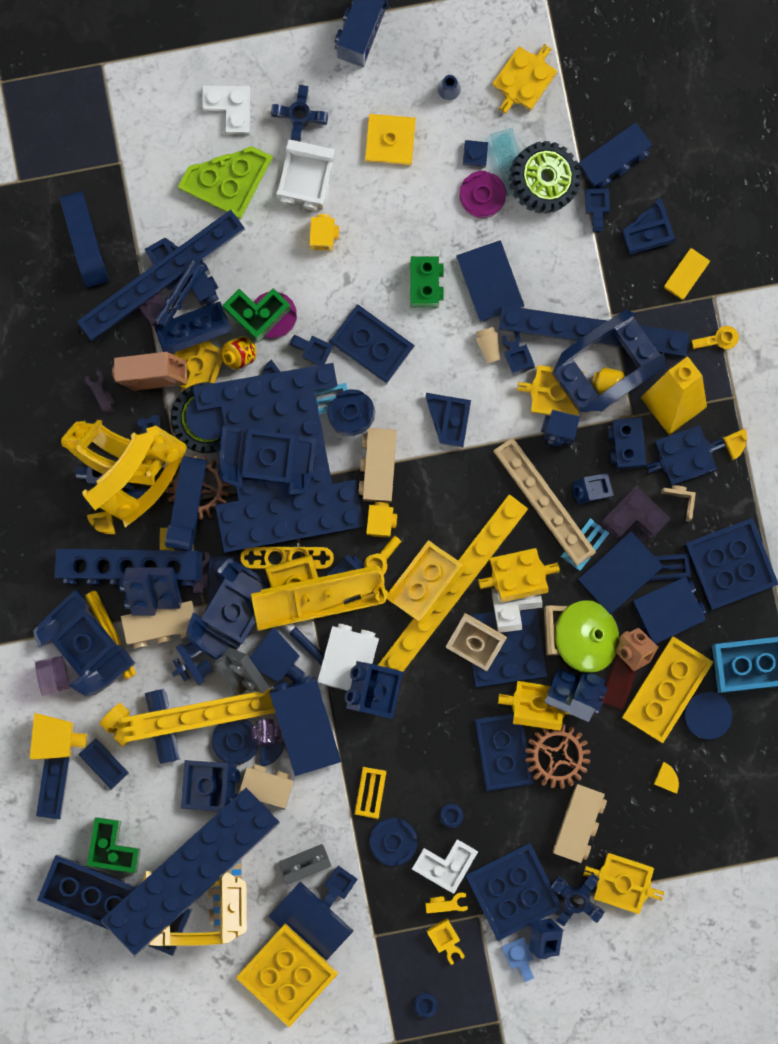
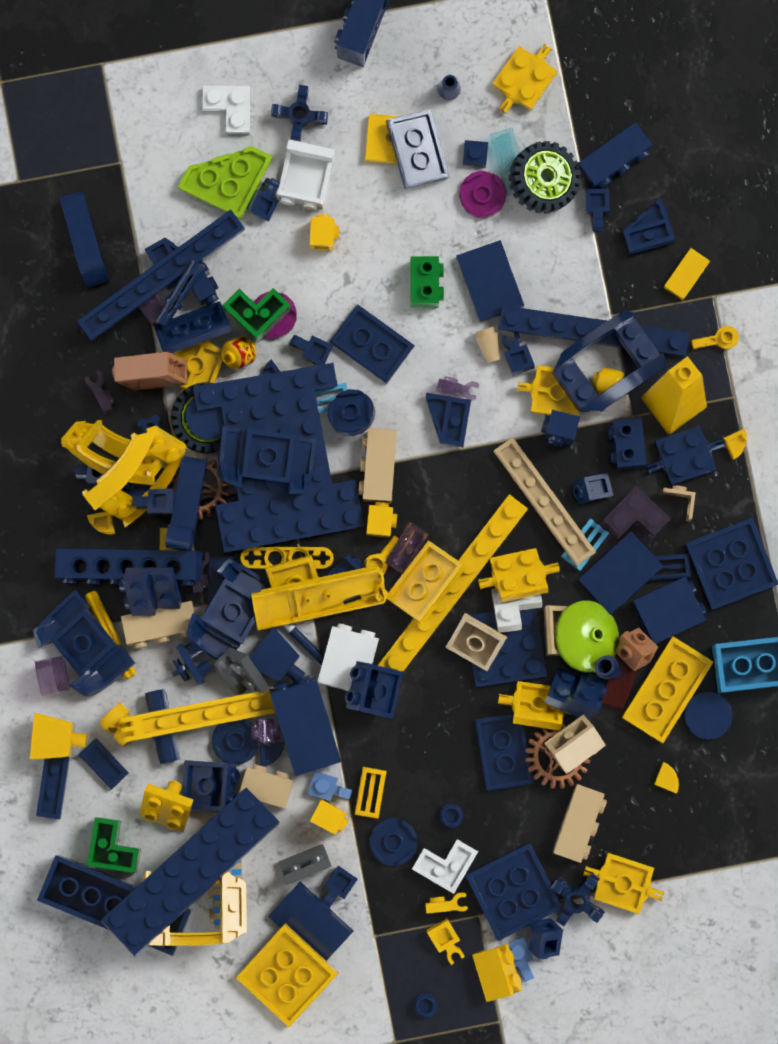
(157, 502): none -> dark blue plate
(166, 806): none -> yellow plate
(263, 202): none -> dark blue plate
(326, 786): none -> medium blue plate
(329, 817): none -> yellow brick
(406, 548): none -> plate
(417, 148): none -> tile
(451, 386): none -> clear purple plate
(497, 972): none -> yellow brick
(574, 744): none -> tan brick
(608, 668): none -> dark blue cone

